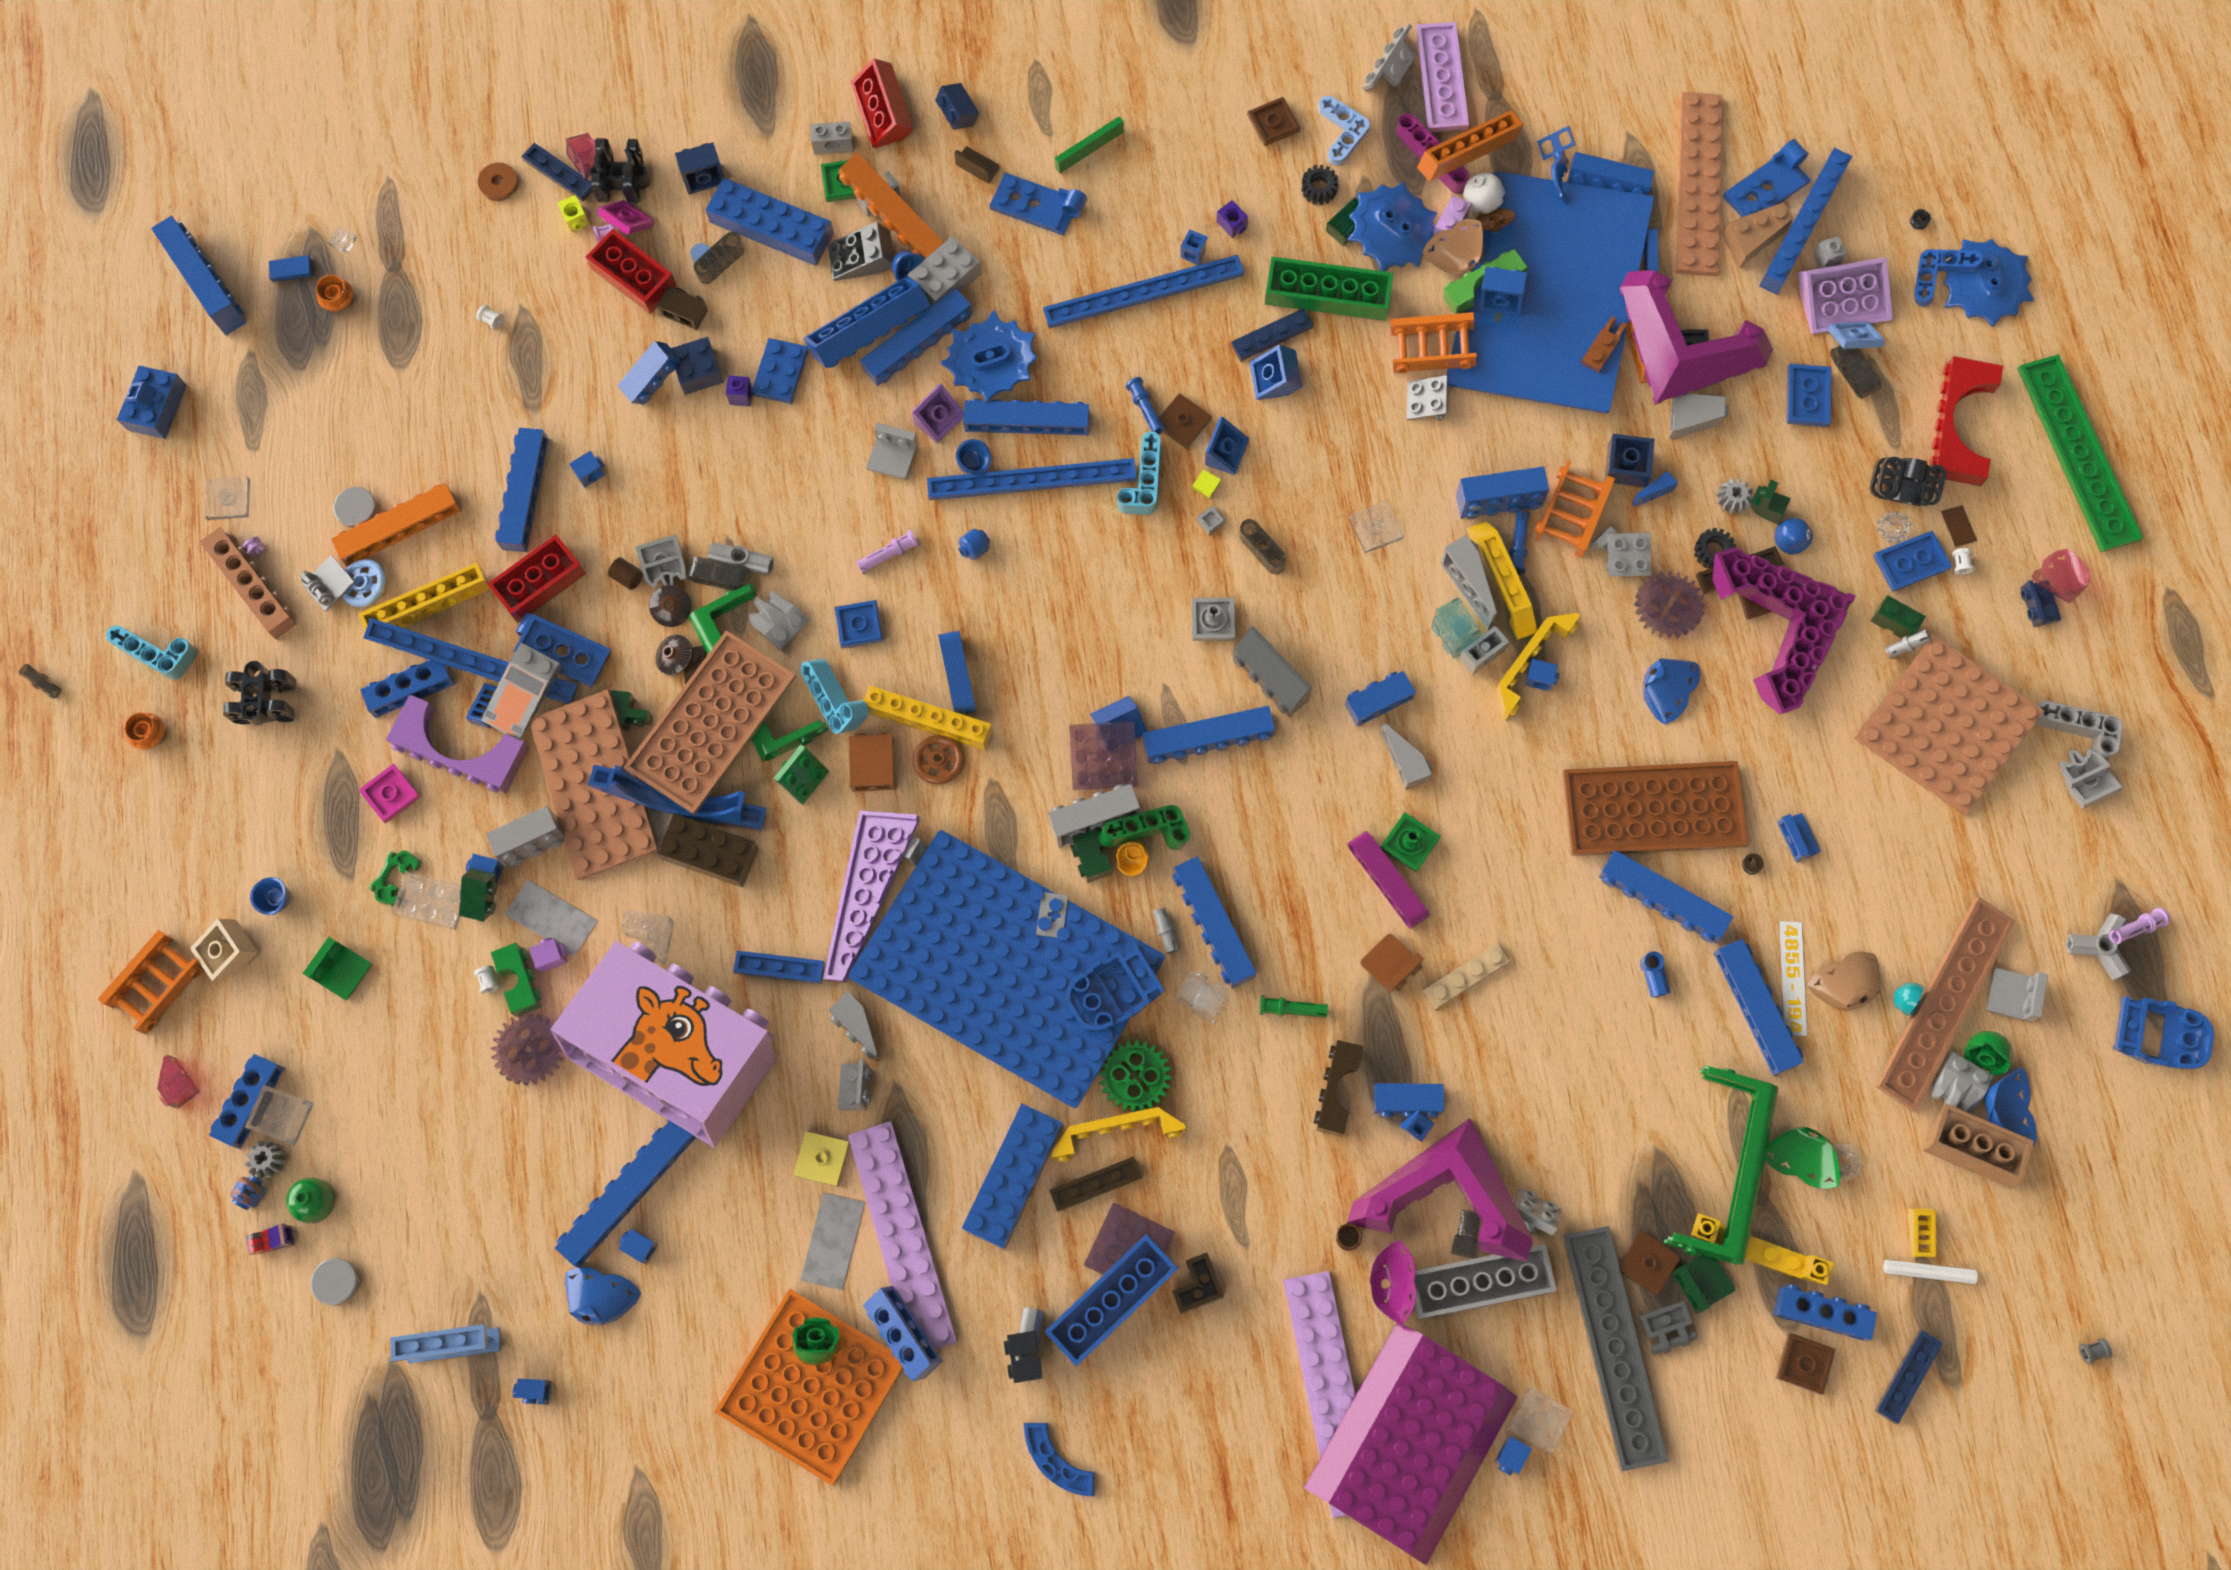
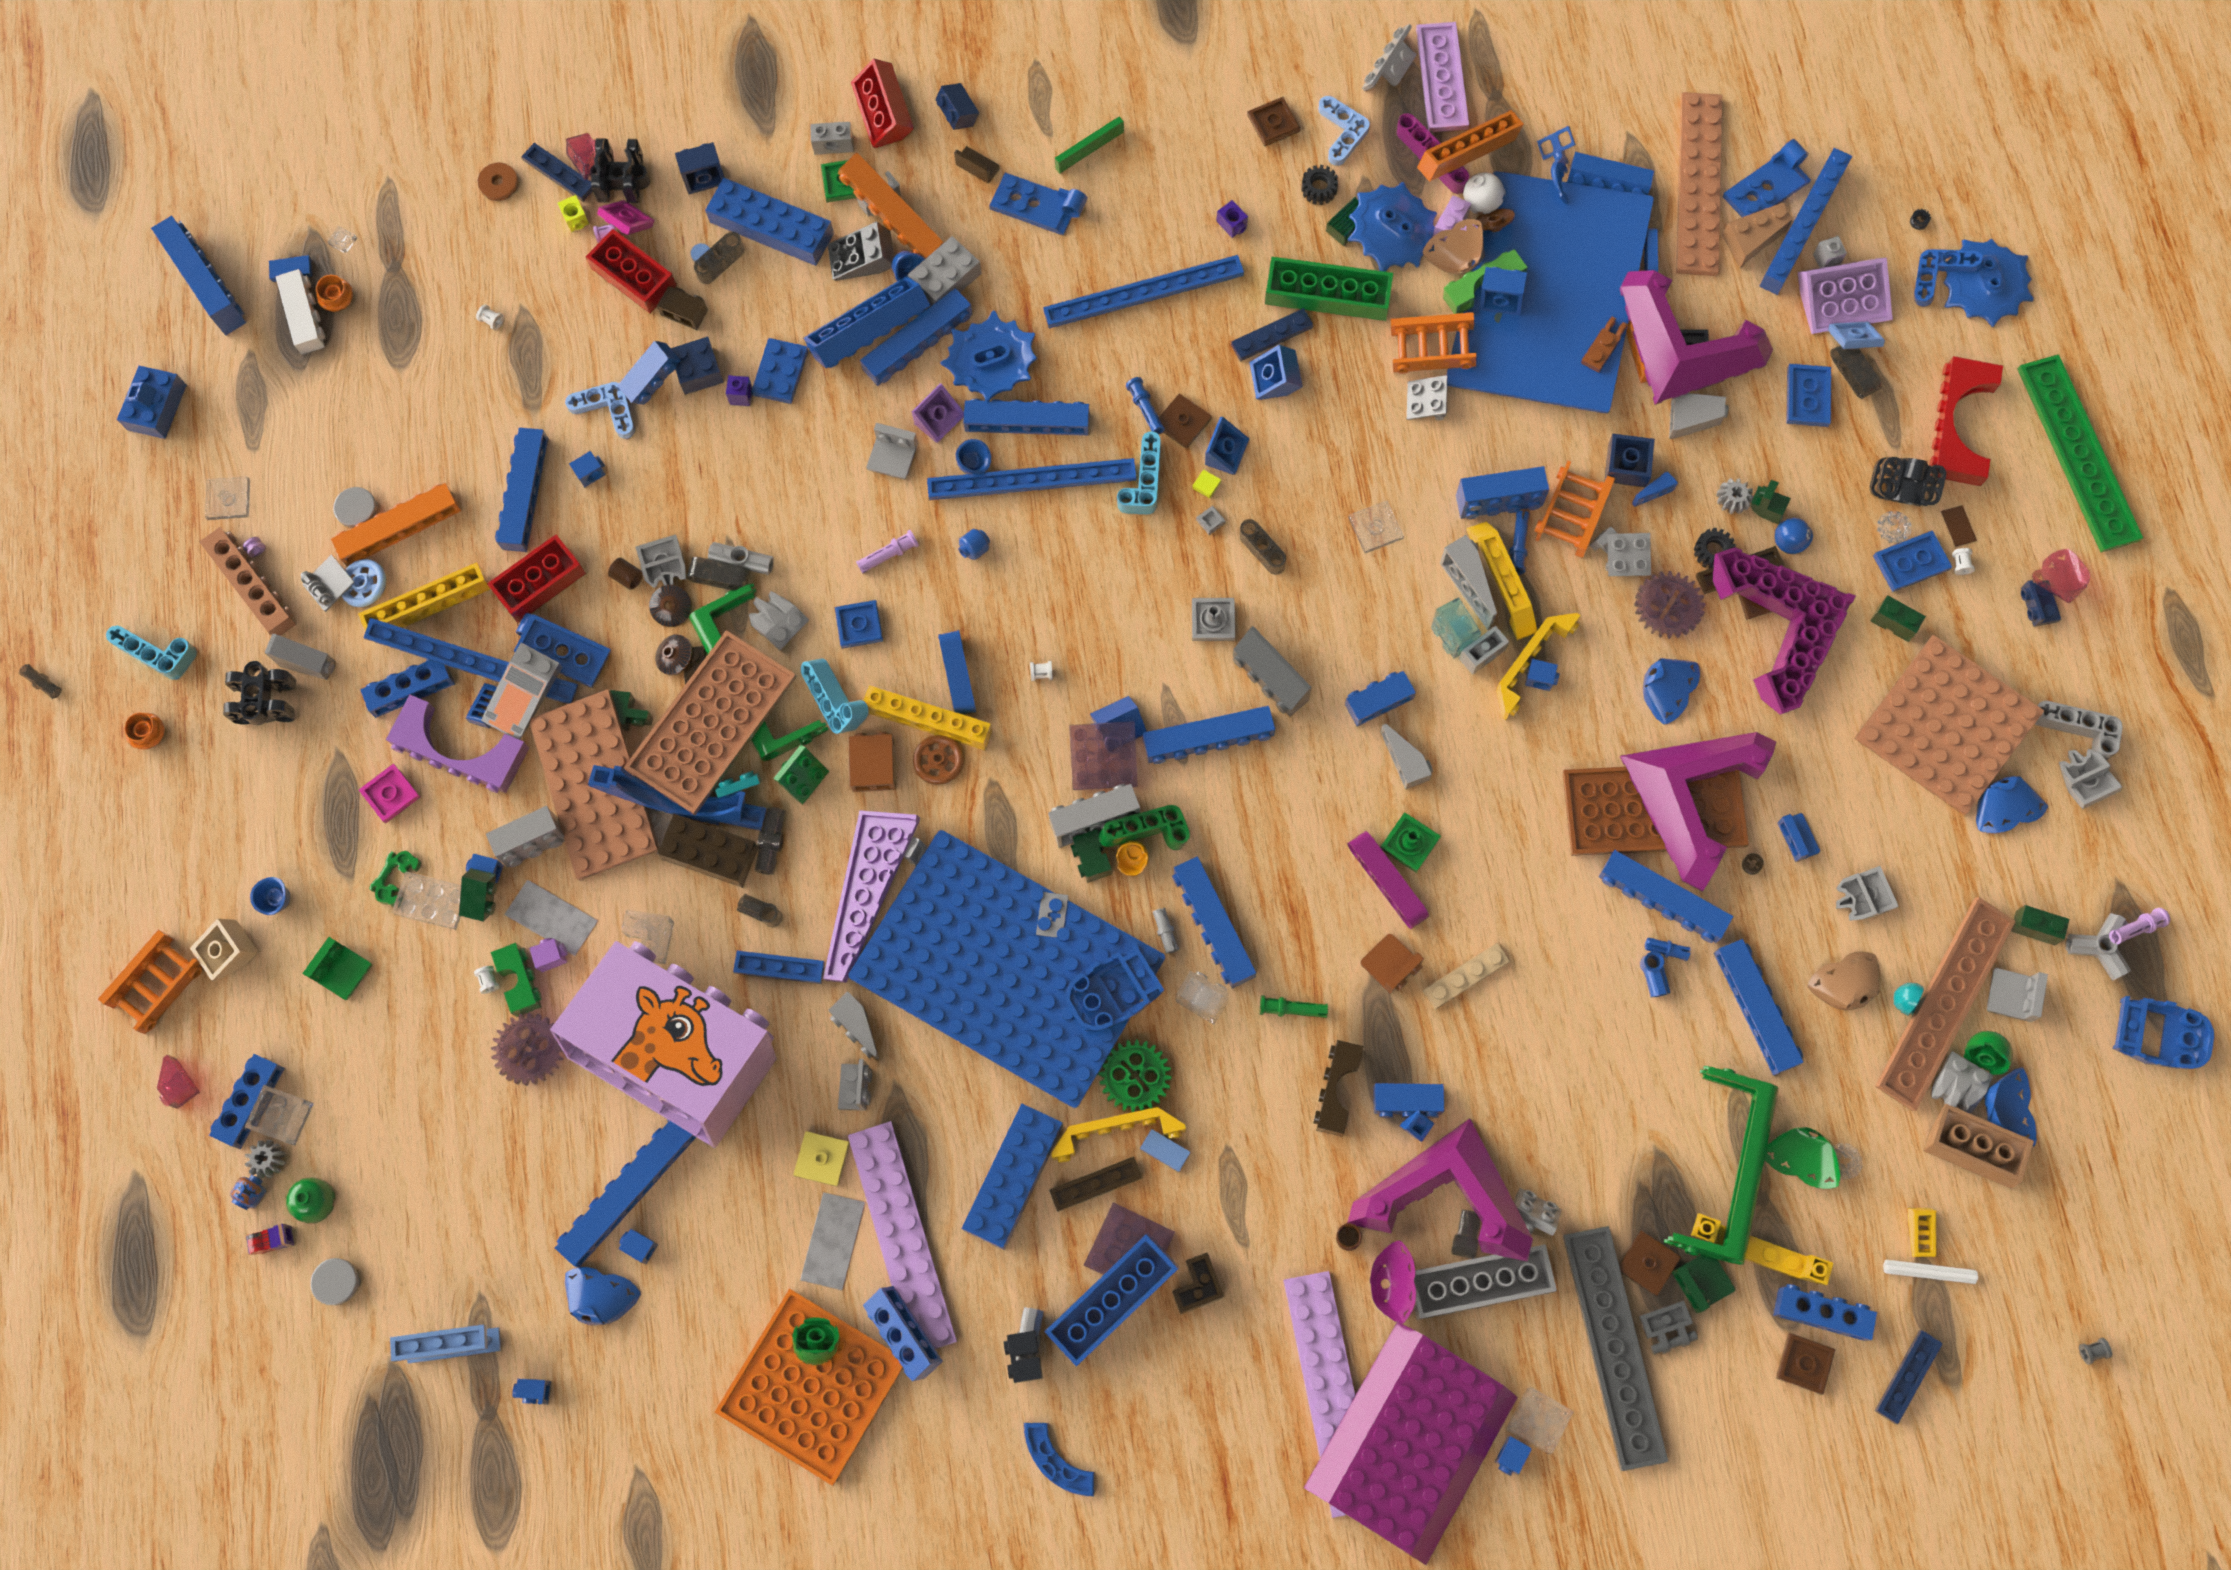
(299, 657): none -> light grey slope
(300, 311): none -> white brick
(607, 399): none -> light blue beam
(729, 786): none -> teal plate
(758, 910): none -> clear smoke piece
(770, 841): none -> clear smoke piece
(1041, 671): none -> white bush
(1165, 1150): none -> medium blue tile
(1193, 247): blue brick -> none
(1662, 782): none -> magenta wedge
(1667, 948): none -> blue axle
(1793, 977): white sticker -> none
(1866, 894): none -> light grey plate
(1908, 644): light grey pin -> none
(2008, 802): none -> blue piece
(2040, 925): none -> dark green brick

